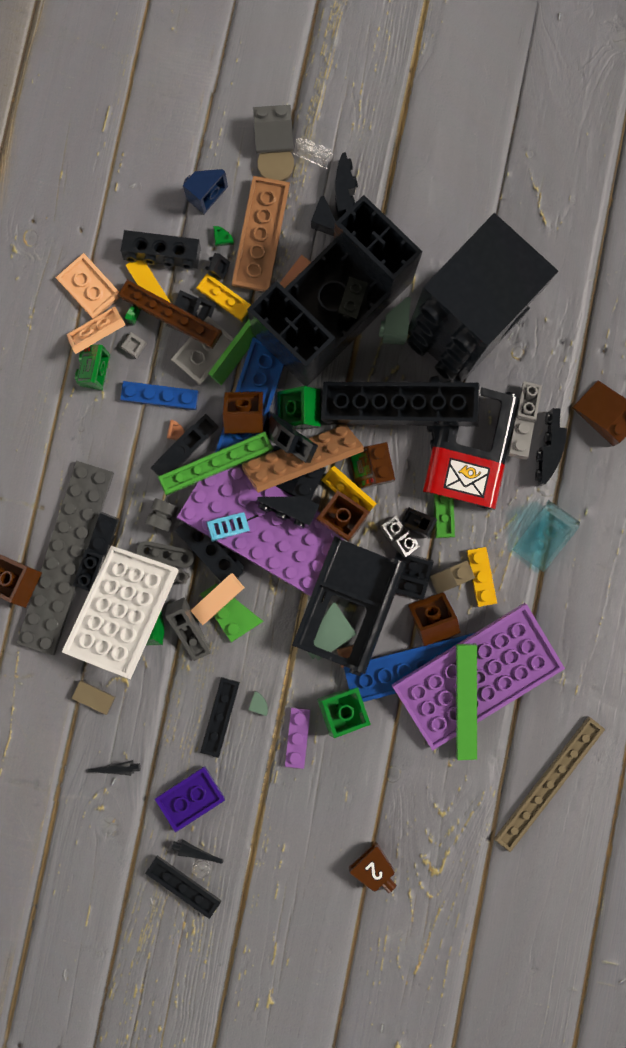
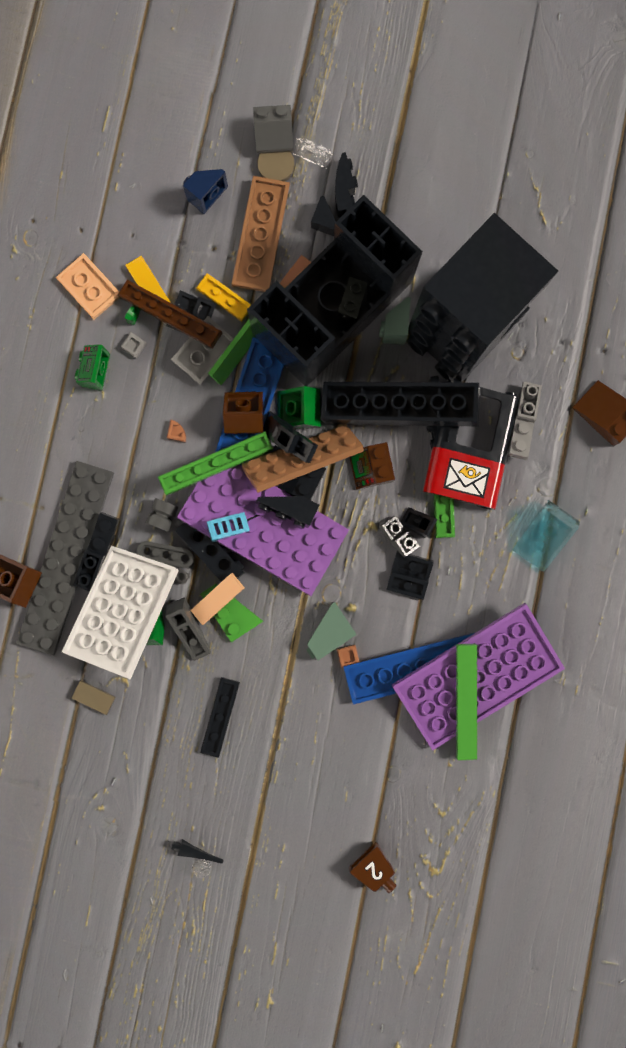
(95, 330): light nougat tile -> none
(125, 768): black piece -> none
(134, 240): black brick -> none
(159, 395): blue plate -> none
(183, 887): black plate -> none
(185, 446): black slope -> none
(190, 799): dark purple plate -> none
(218, 266): black tile -> none
(222, 237): green tile -> none
(259, 704): sand green tile -> none
(297, 738): medium lavender plate -> none
(339, 482): yellow plate -> none
(343, 516): reddish brown slope -> none
(343, 712): green slope -> none
(359, 578): black piece -> none
(434, 618): reddish brown slope -> none
(452, 577): dark tan slope -> none
(483, 580): yellow plate -> none
(549, 784): dark tan tile -> none
(550, 455): black slope -> none

